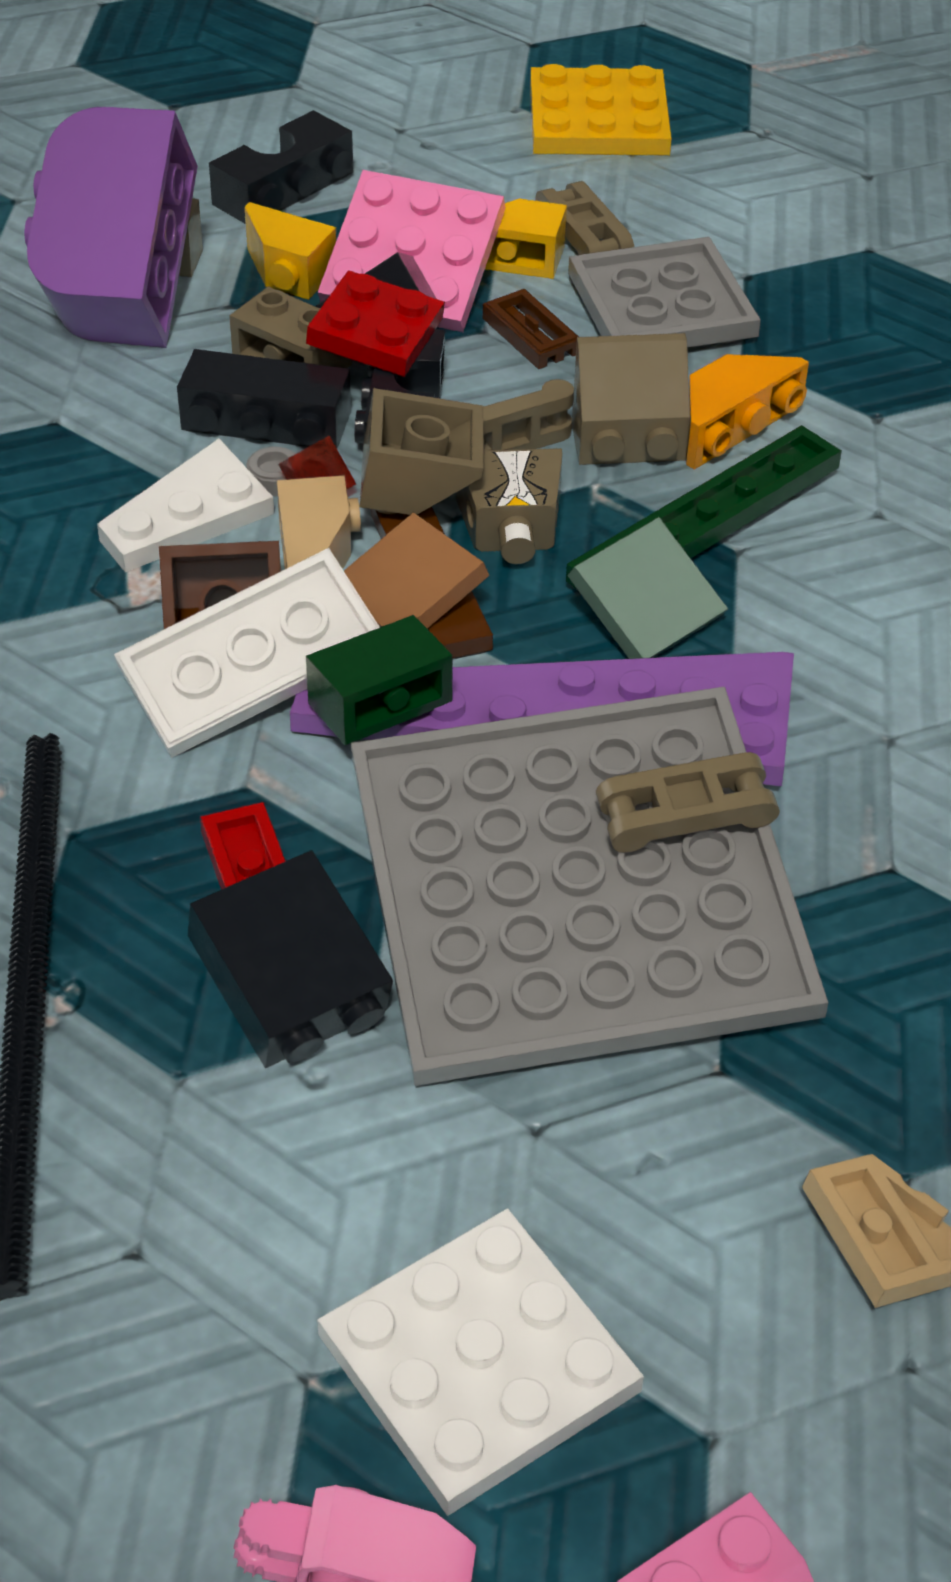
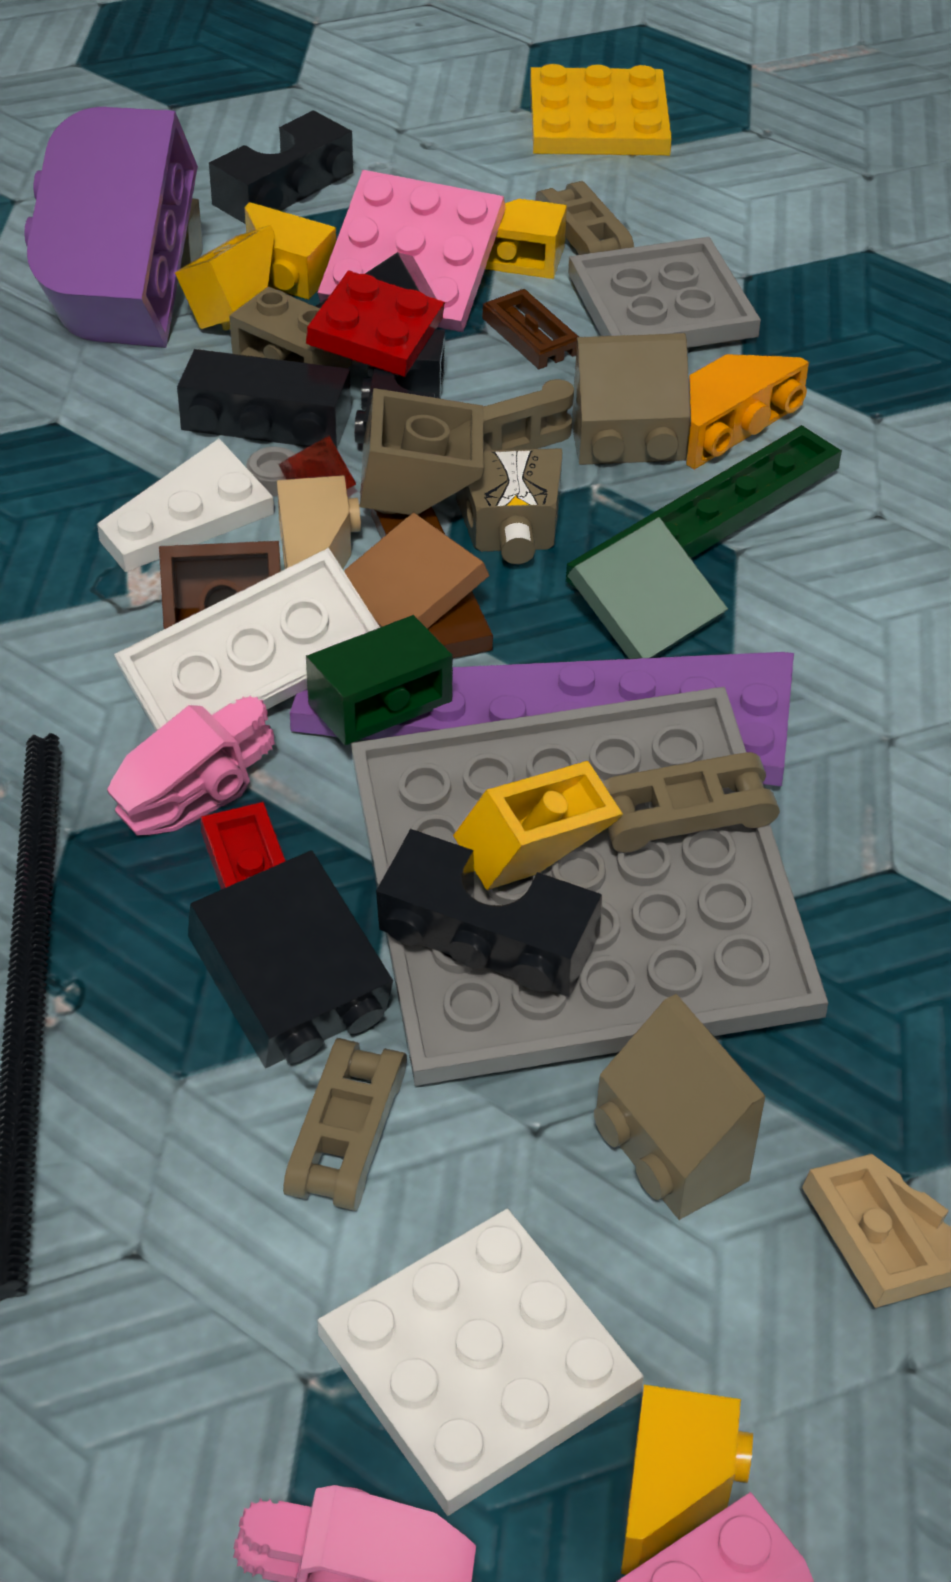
(191, 766): none -> bright pink hinge
(227, 276): none -> yellow slope
(344, 1122): none -> dark tan plate
(535, 822): none -> yellow slope
(535, 939): none -> black arch
(680, 1110): none -> dark tan slope
(681, 1467): none -> yellow slope

